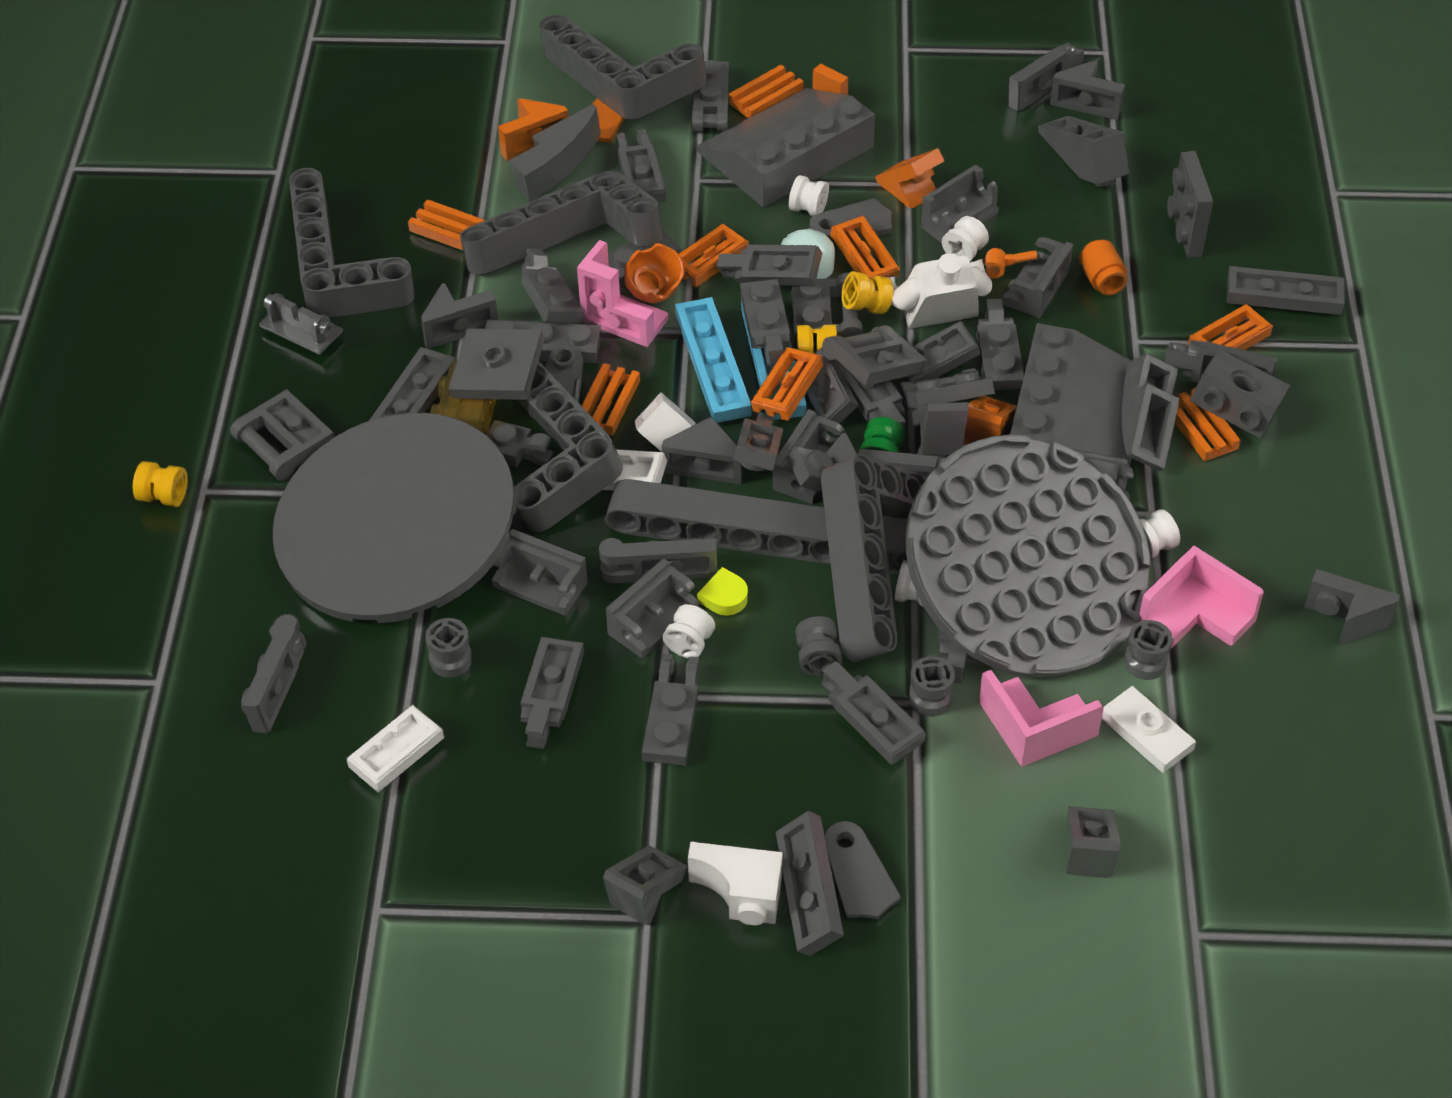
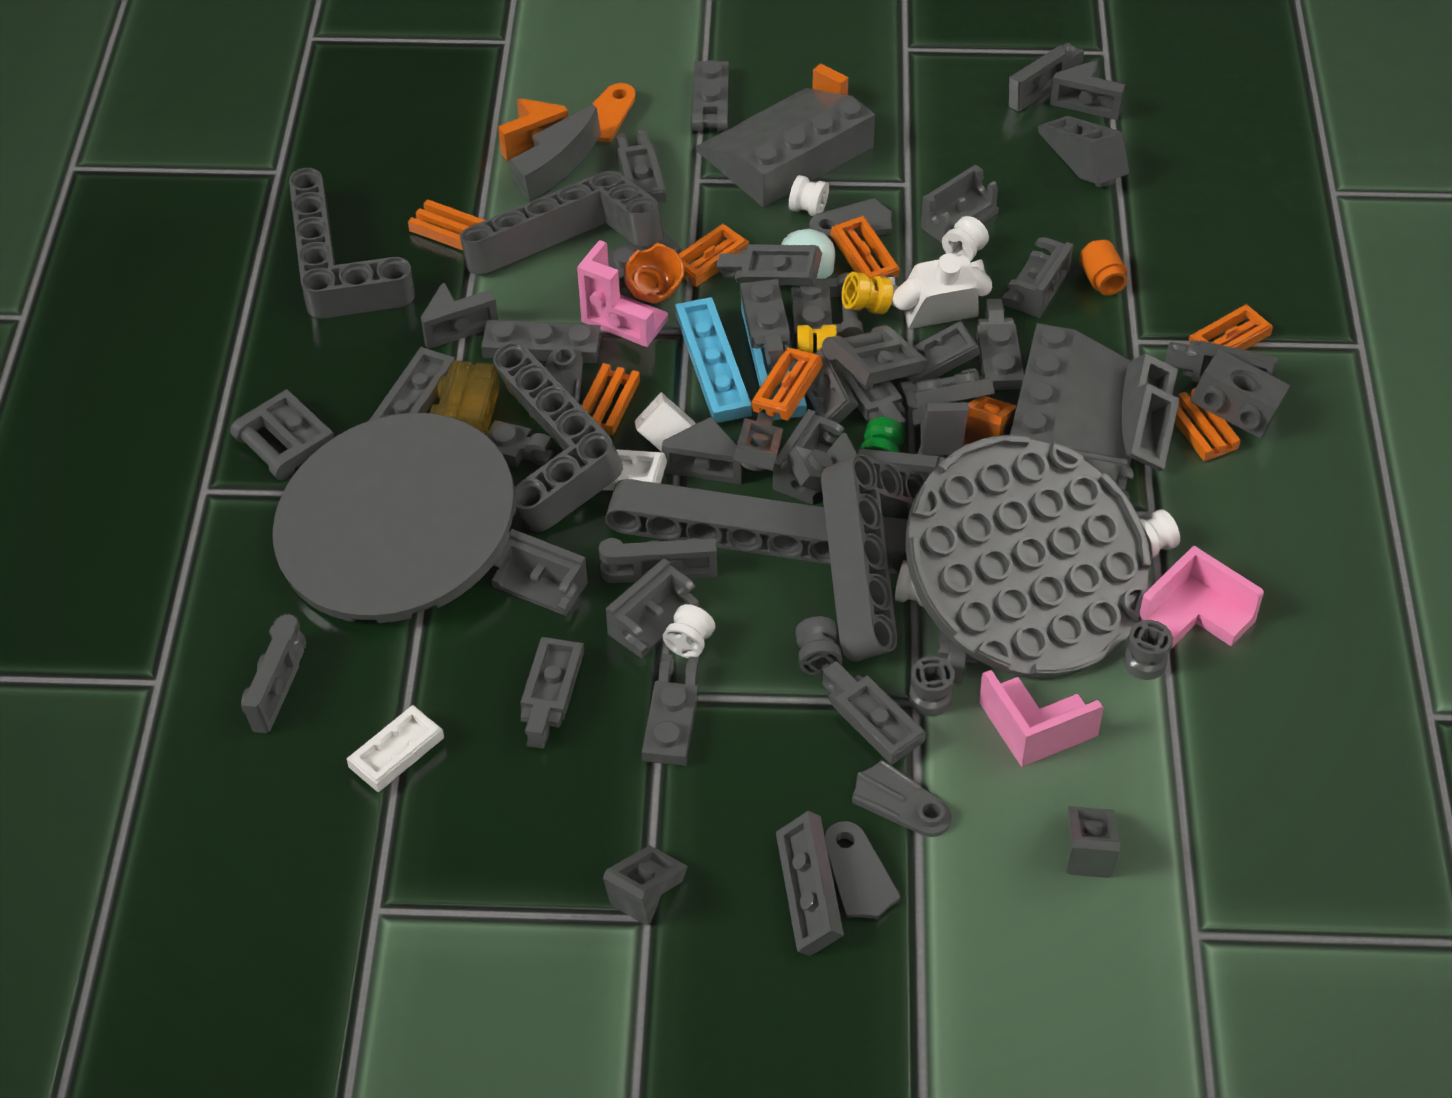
(160, 484): yellow wheel -> none
(298, 324): dark grey hinge -> none
(448, 647): dark grey wheel -> none
(497, 364): dark grey plate -> none
(549, 290): dark grey hinge -> none
(623, 88): dark grey beam -> none
(724, 593): neon yellow tile -> none
(742, 877): white arch -> none
(762, 89): orange tile -> none
(900, 800): none -> dark grey piece
(911, 178): orange slope -> none
(997, 260): orange hand -> none
(1148, 729): white plate -> none
(1190, 204): dark grey plate -> none
(1285, 290): dark grey plate -> none
(1360, 605): dark grey slope -> none

